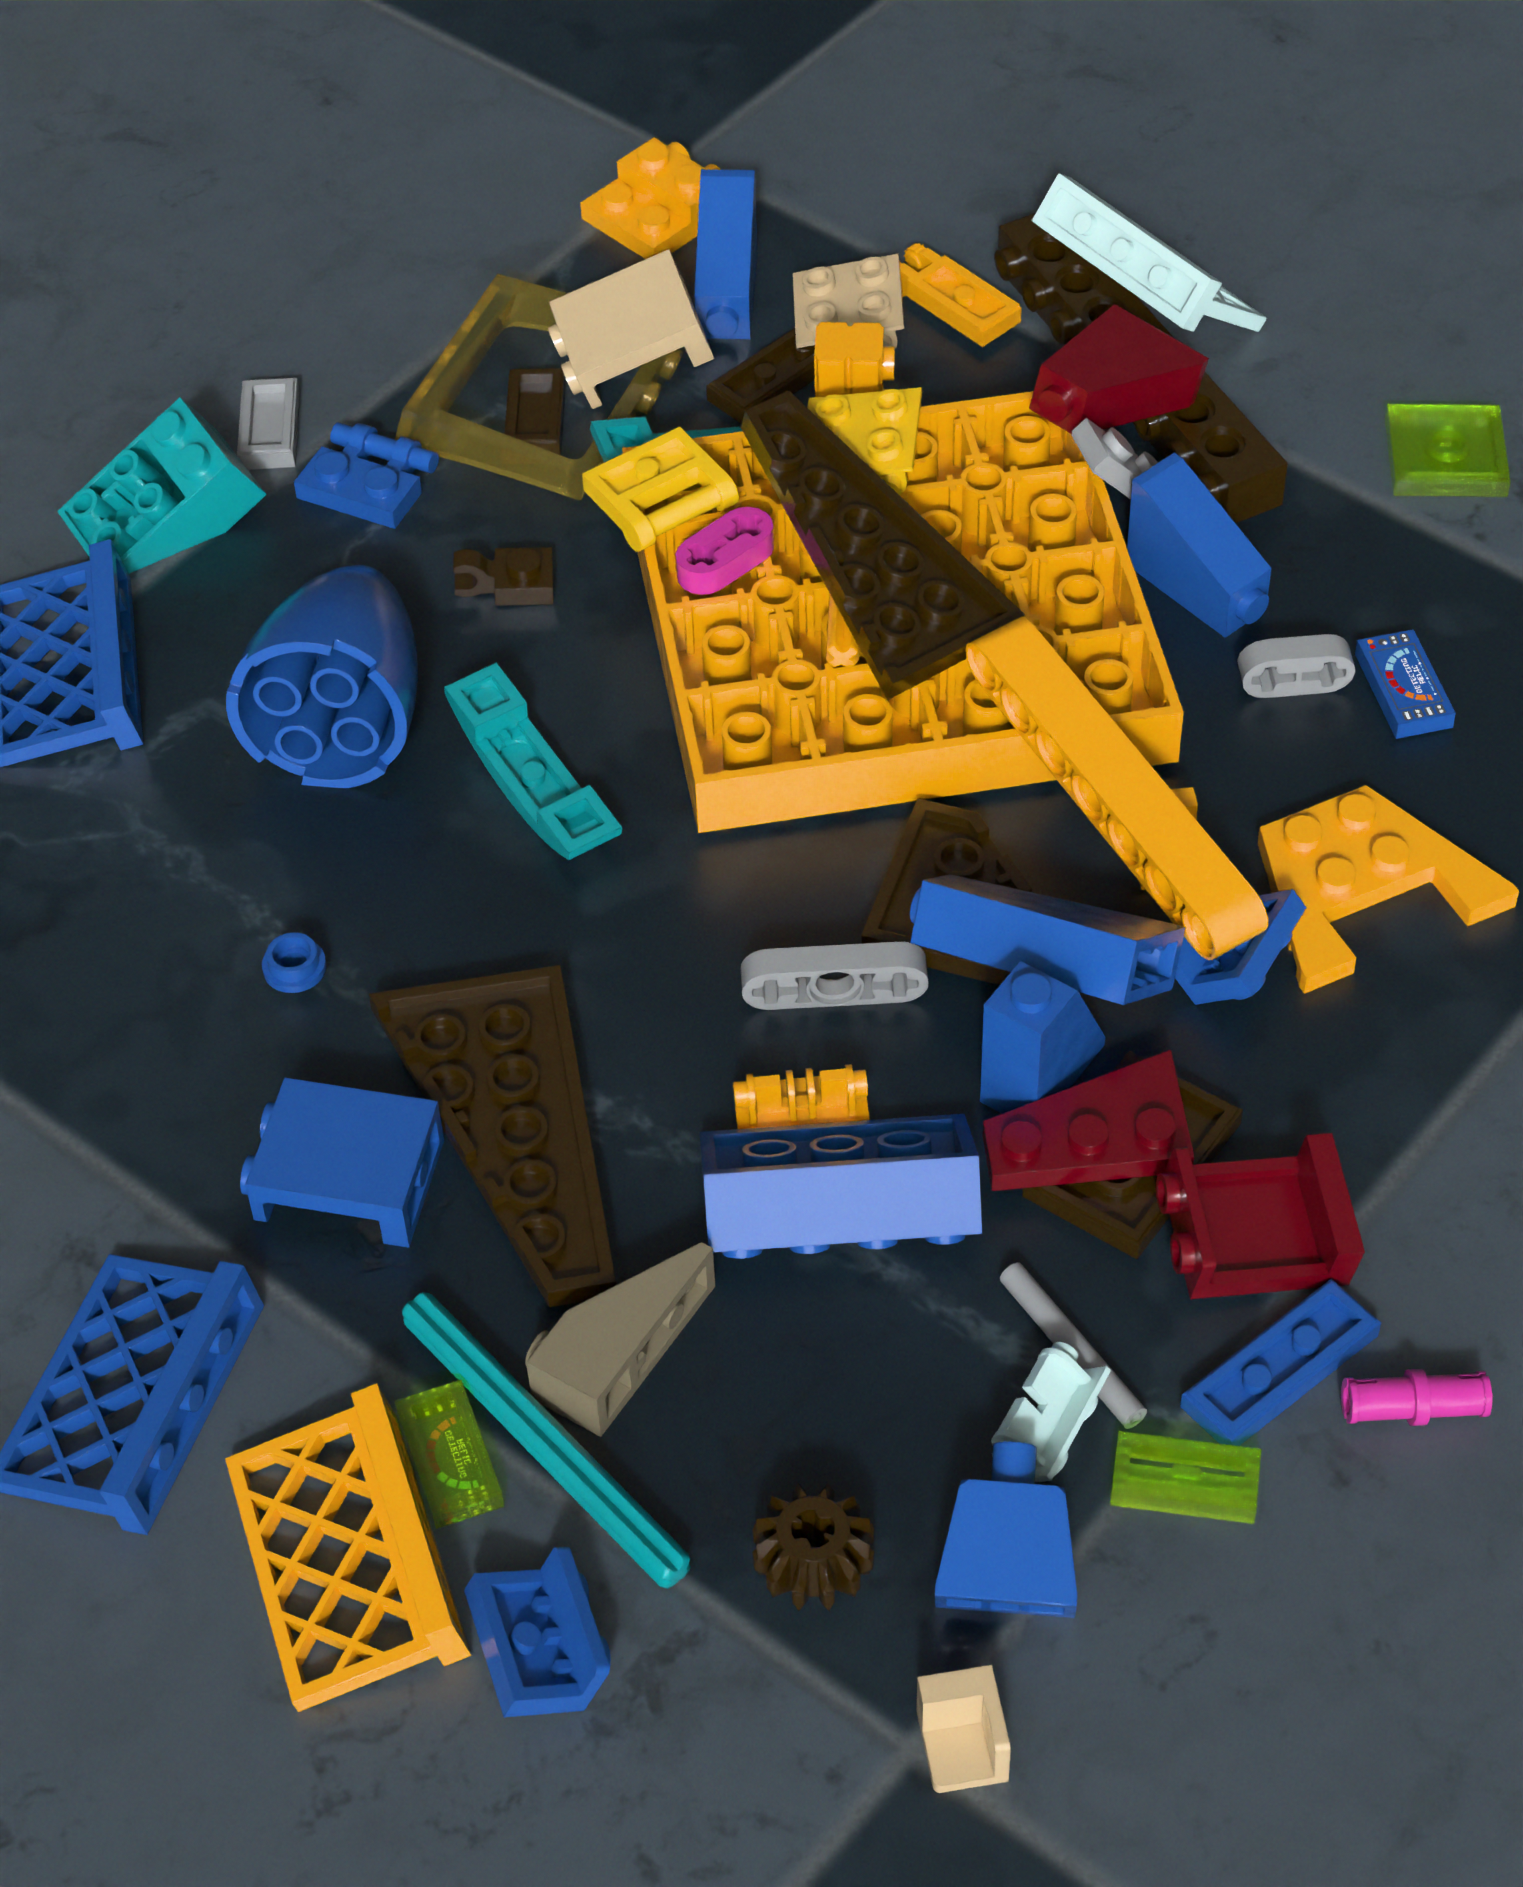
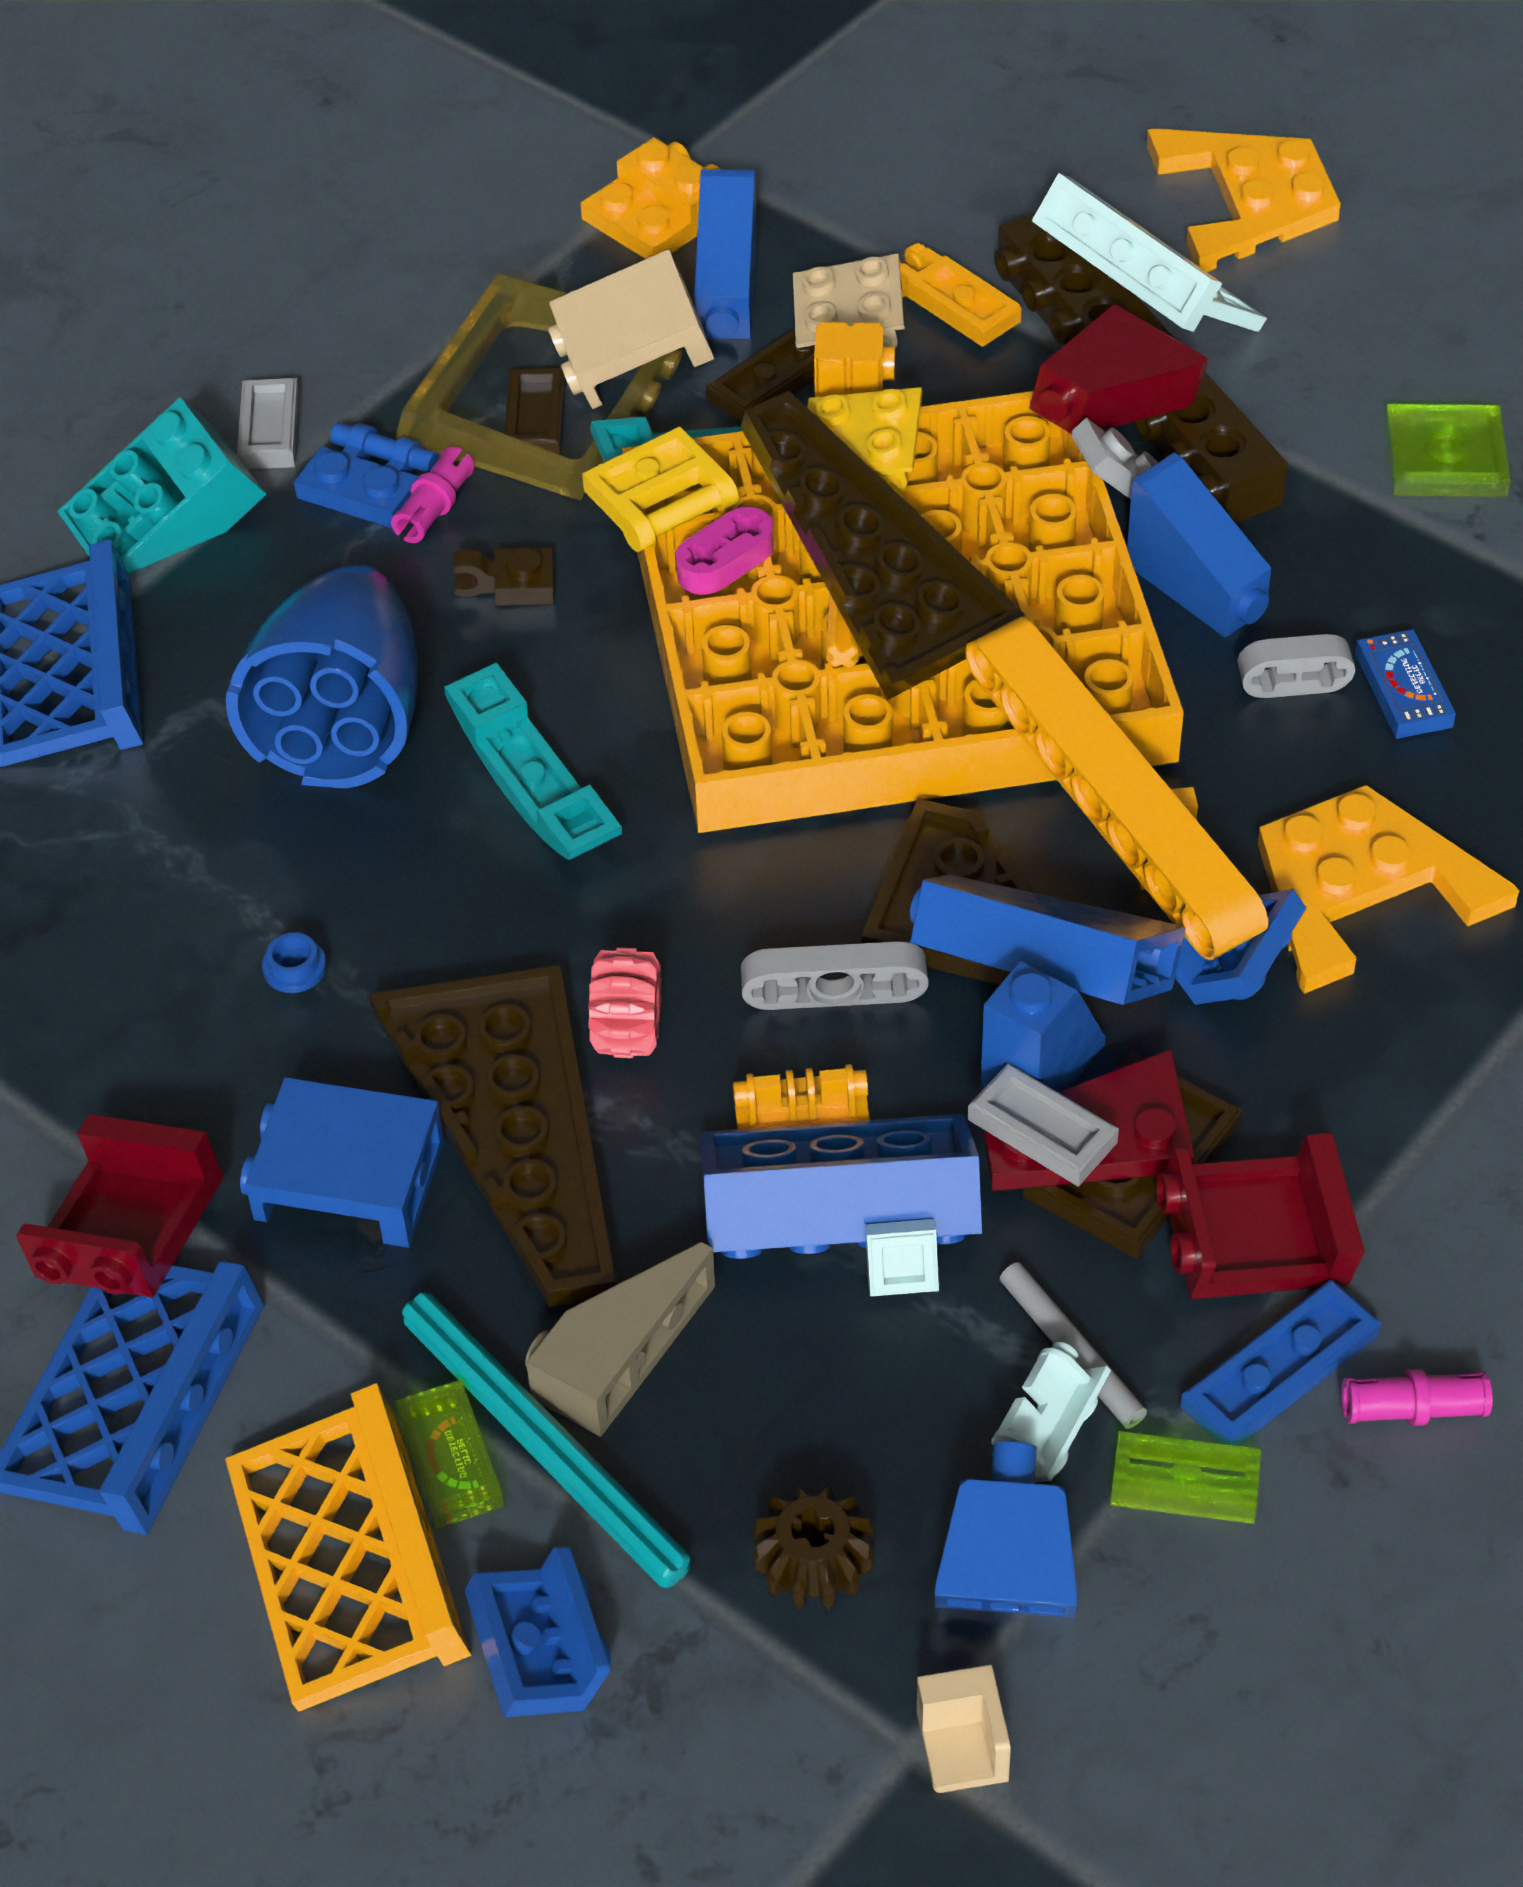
(126, 1208): none -> dark red panel
(432, 494): none -> dark pink pin
(625, 1002): none -> coral gear
(902, 1257): none -> light aqua tile
(1043, 1124): none -> light grey tile
(1267, 183): none -> light orange wing

